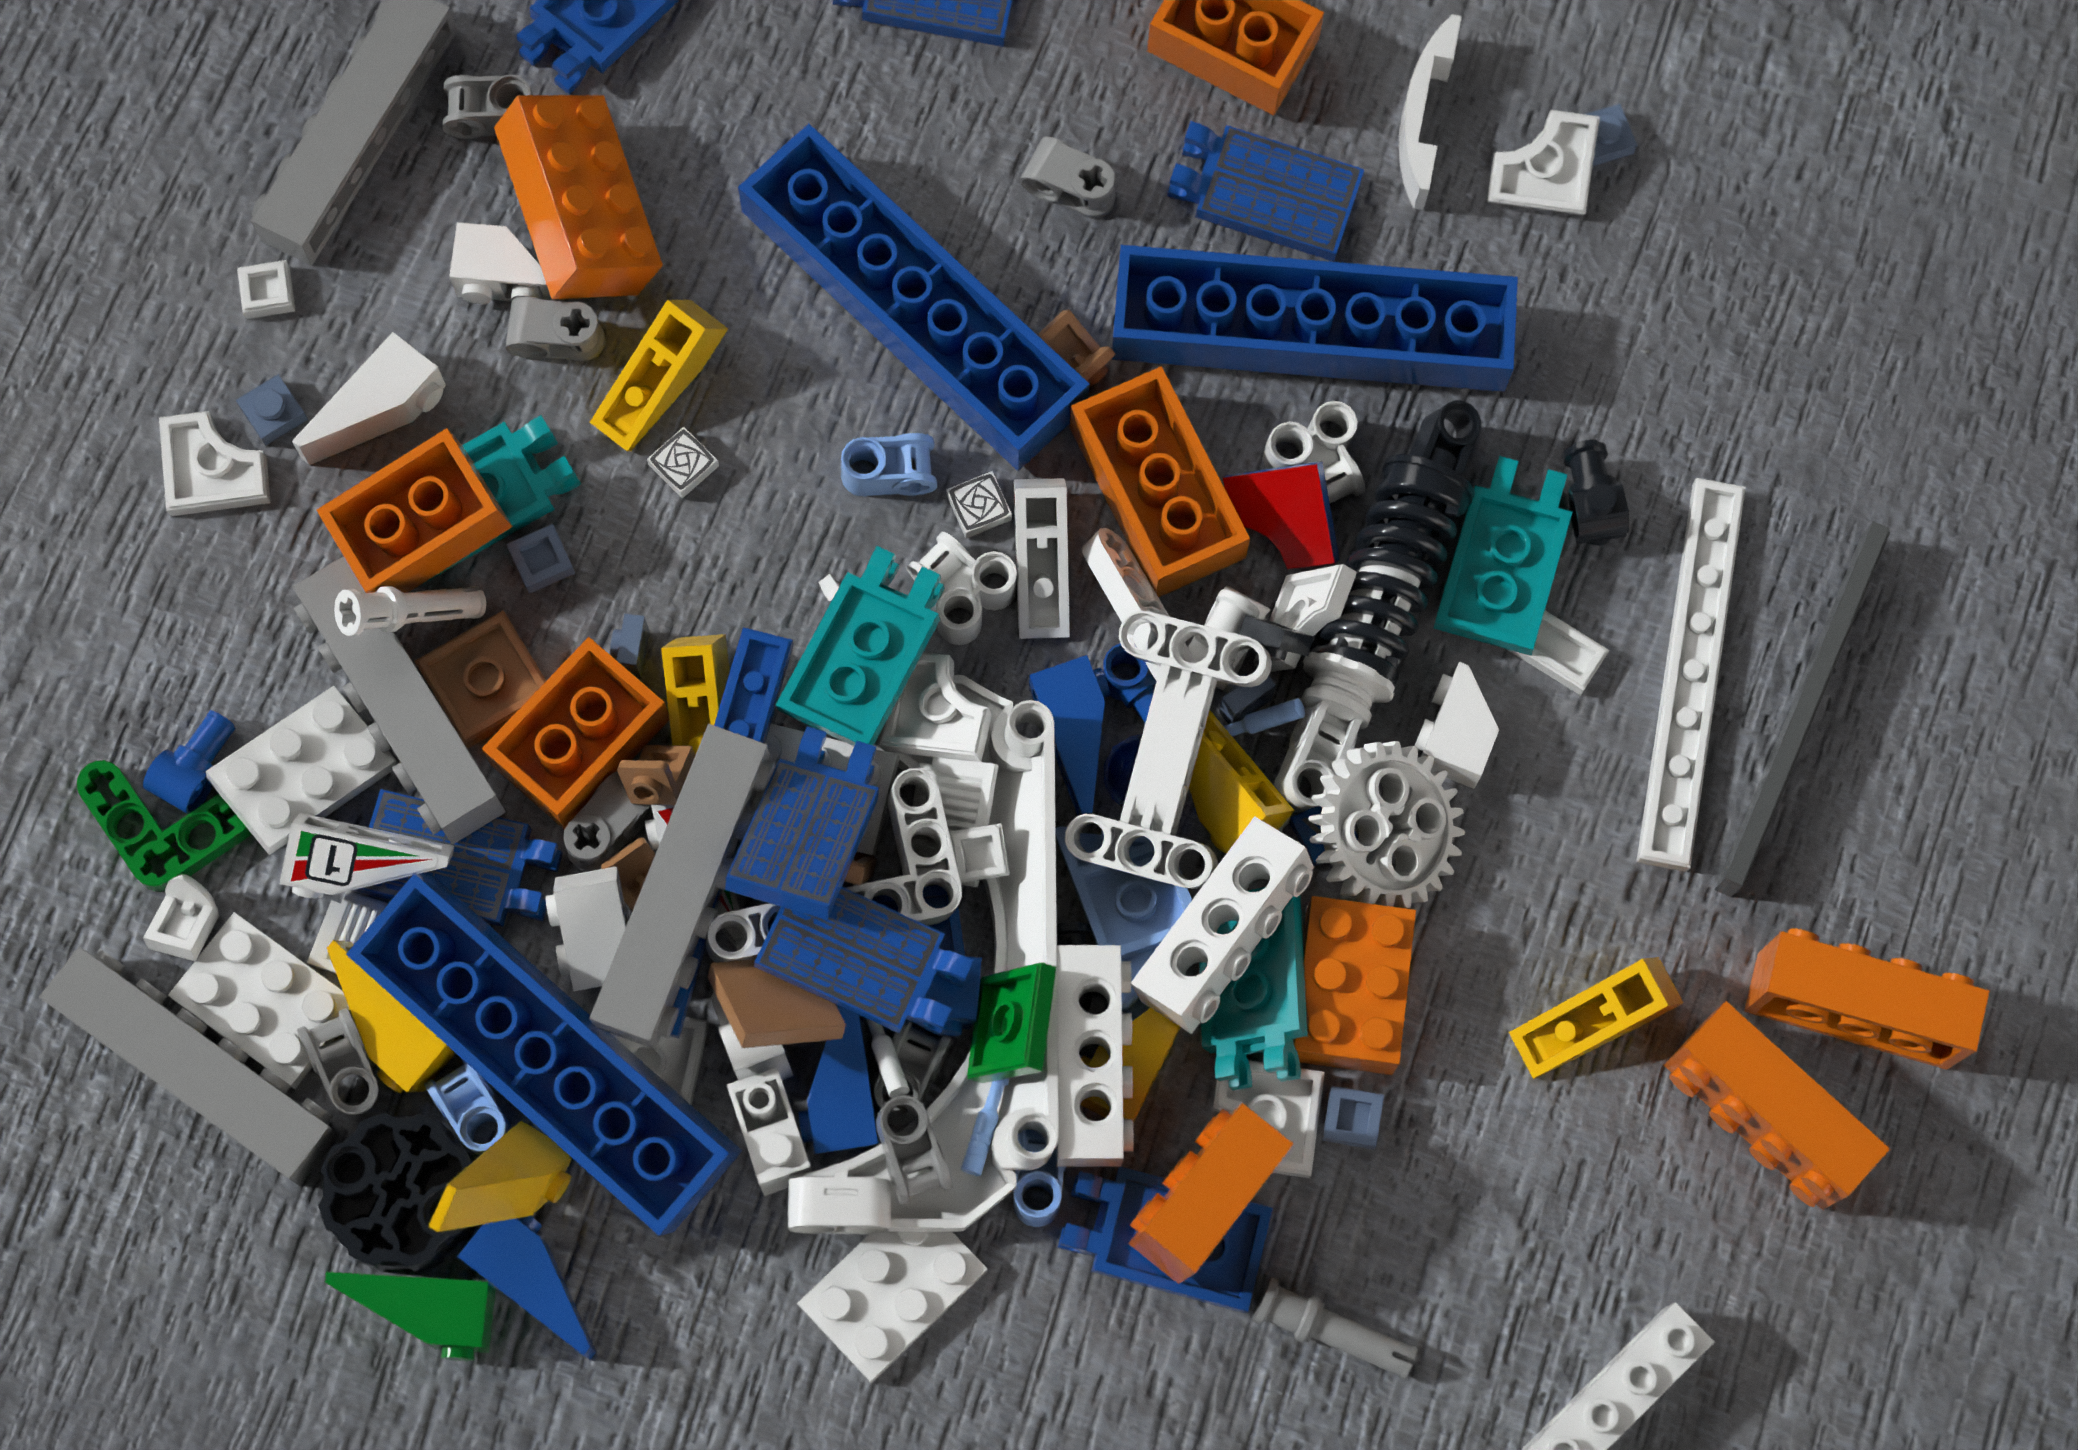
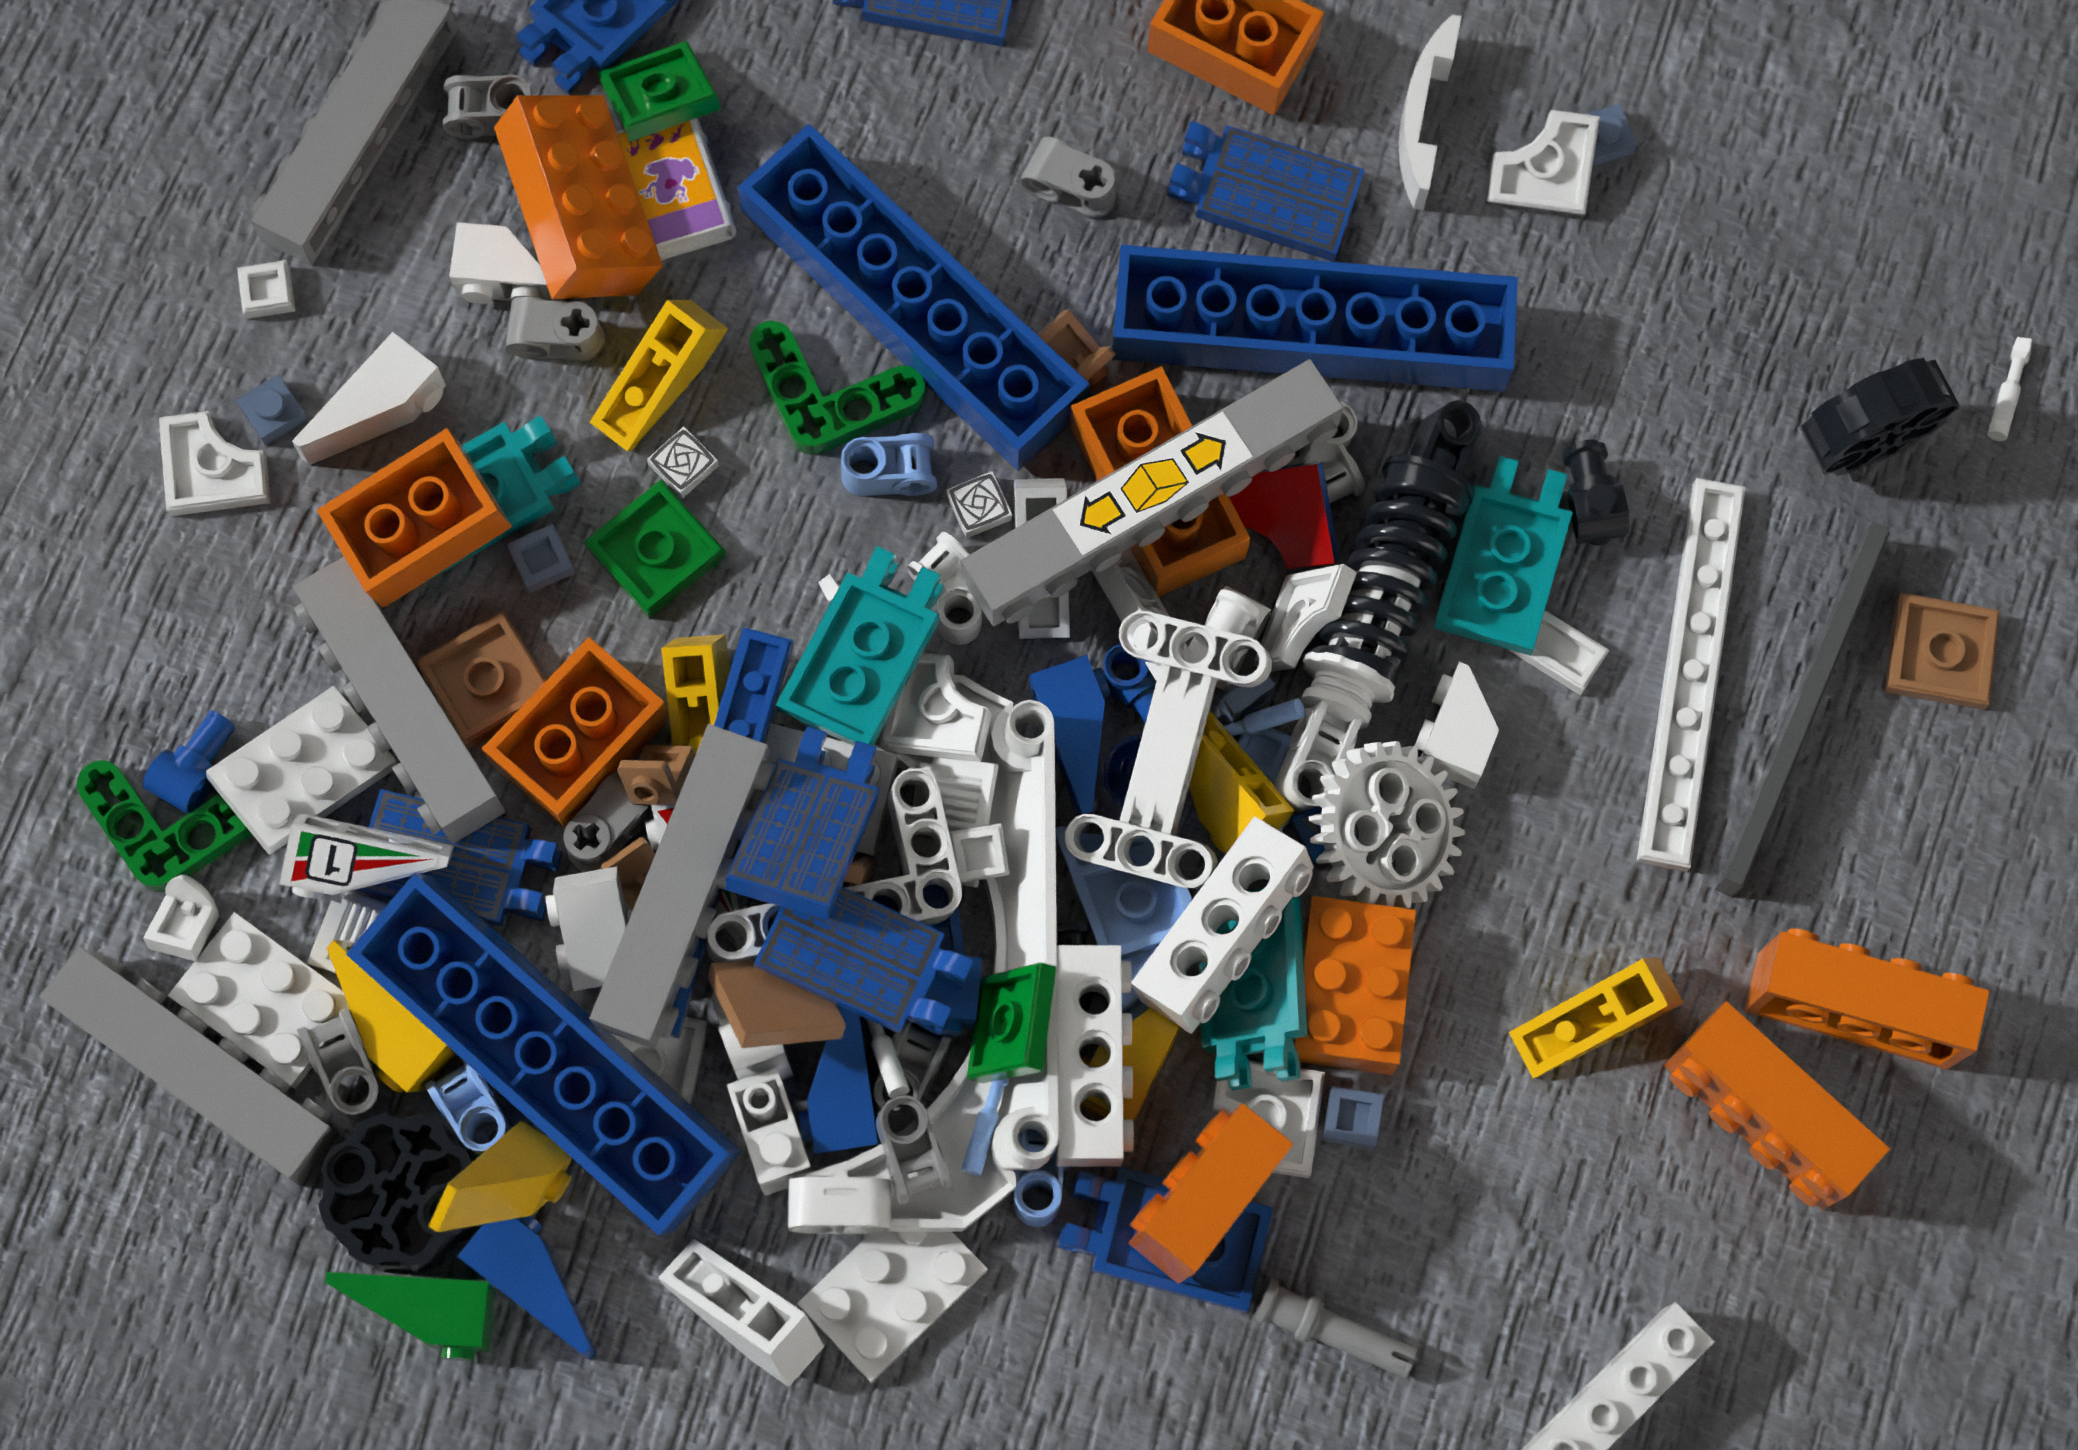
(392, 609): white pin -> none
(631, 643): sand blue plate -> none
(655, 548): none -> green tile
(658, 91): none -> green tile
(679, 189): none -> piece
(744, 1312): none -> white slope
(829, 410): none -> green beam
(1151, 494): none -> light grey brick
(1266, 750): none -> light blue tile
(1276, 637): black plate -> none
(1879, 416): none -> black connector
(1942, 651): none -> medium nougat tile
(2009, 391): none -> white piece

